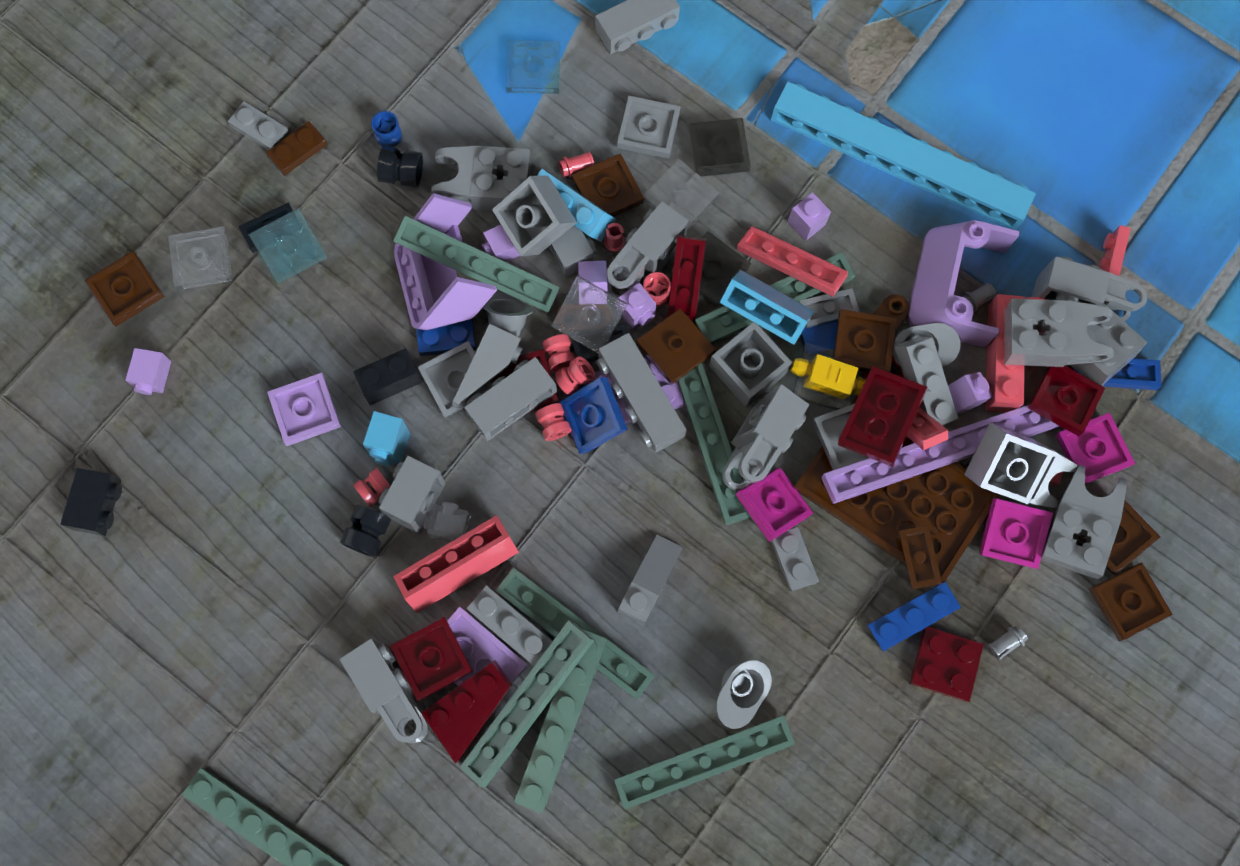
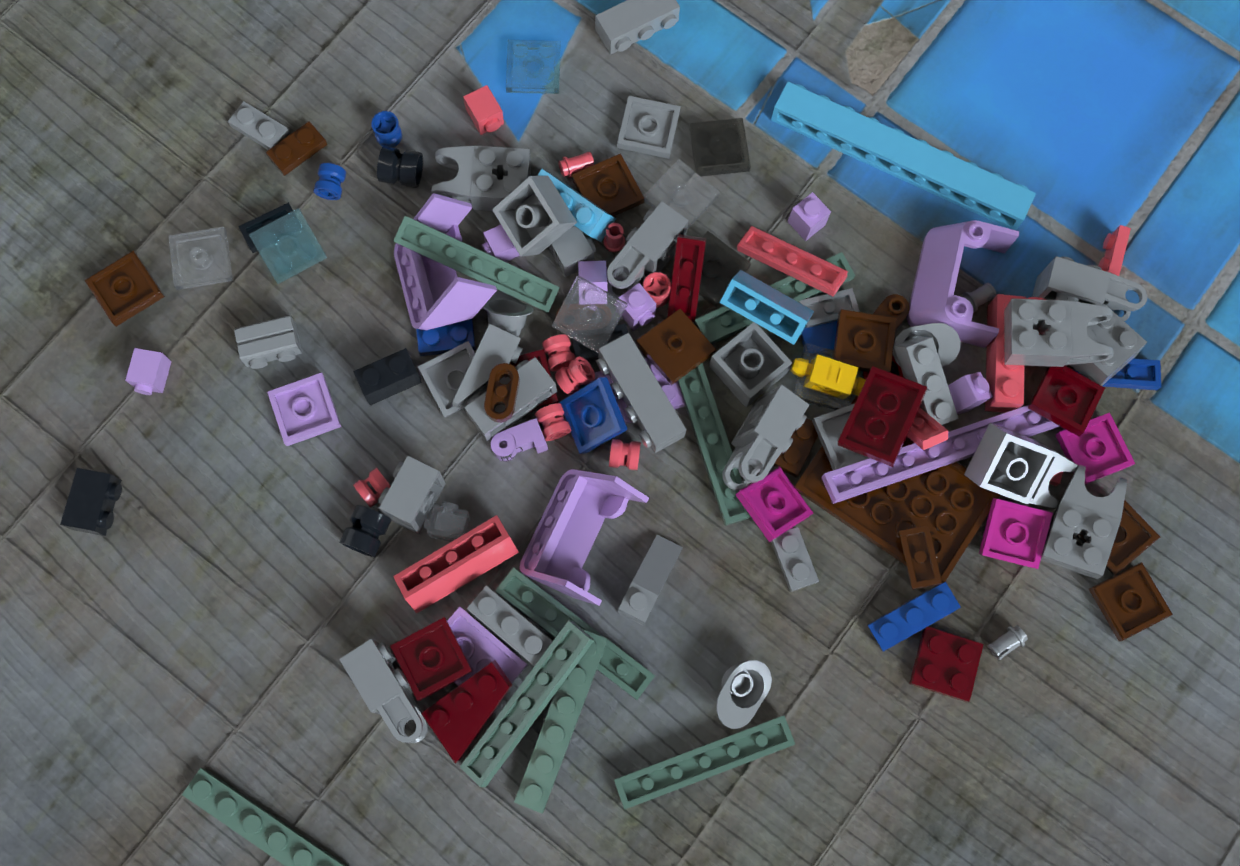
(268, 342): none -> light grey brick
(329, 181): none -> blue wheel
(386, 439): medium azure brick -> none
(484, 110): none -> coral brick
(500, 393): none -> reddish brown plate
(518, 439): none -> lavender leg
(571, 527): none -> lavender windscreen
(624, 454): none -> coral wheel
(797, 453): none -> reddish brown plate

